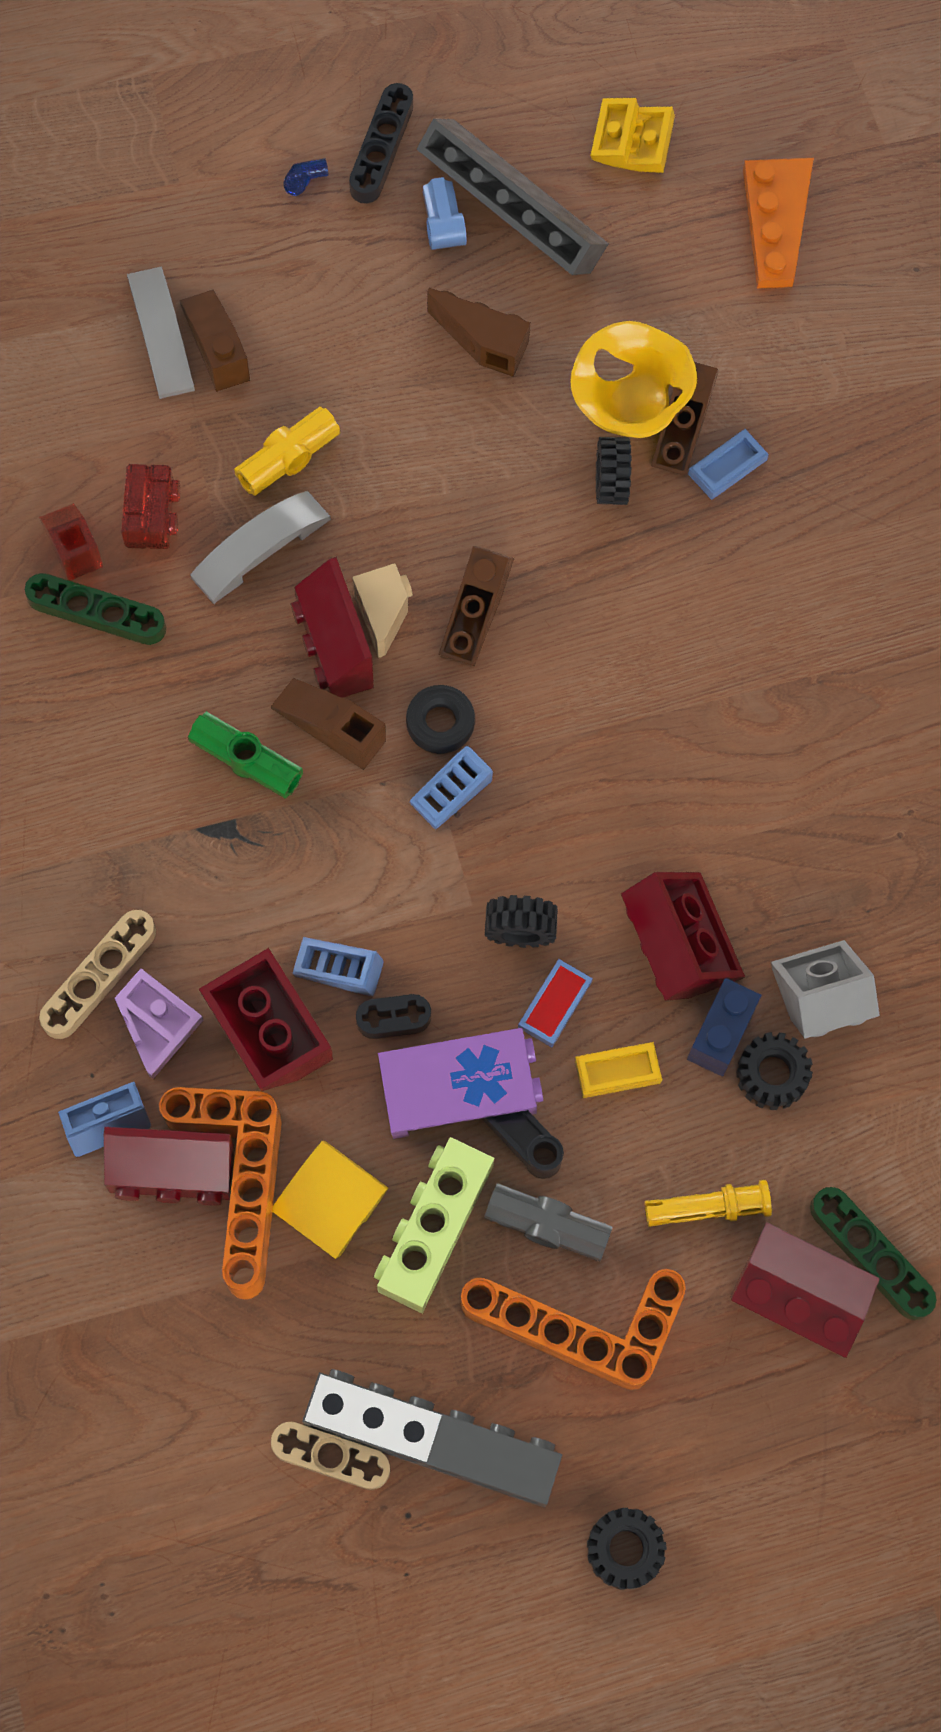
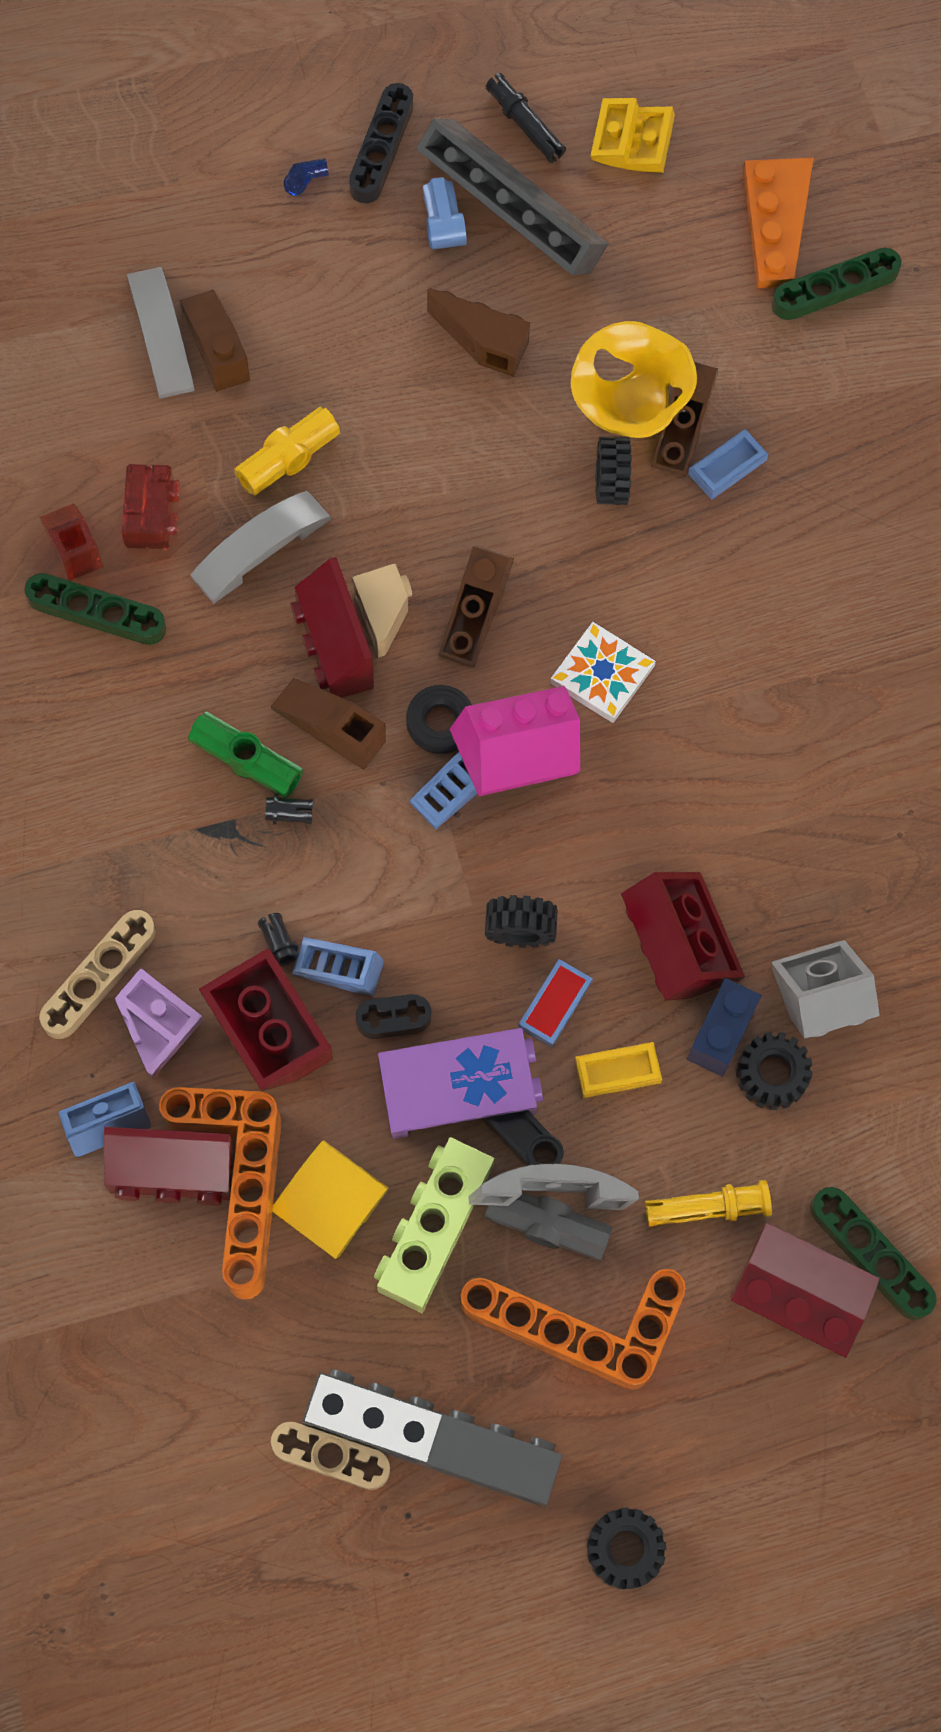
(278, 939): none -> black pin
(285, 810): none -> black pin
(516, 107): none -> black pin
(519, 740): none -> dark pink slope
(599, 1188): none -> light grey slope
(603, 672): none -> tile
(839, 288): none -> dark green beam

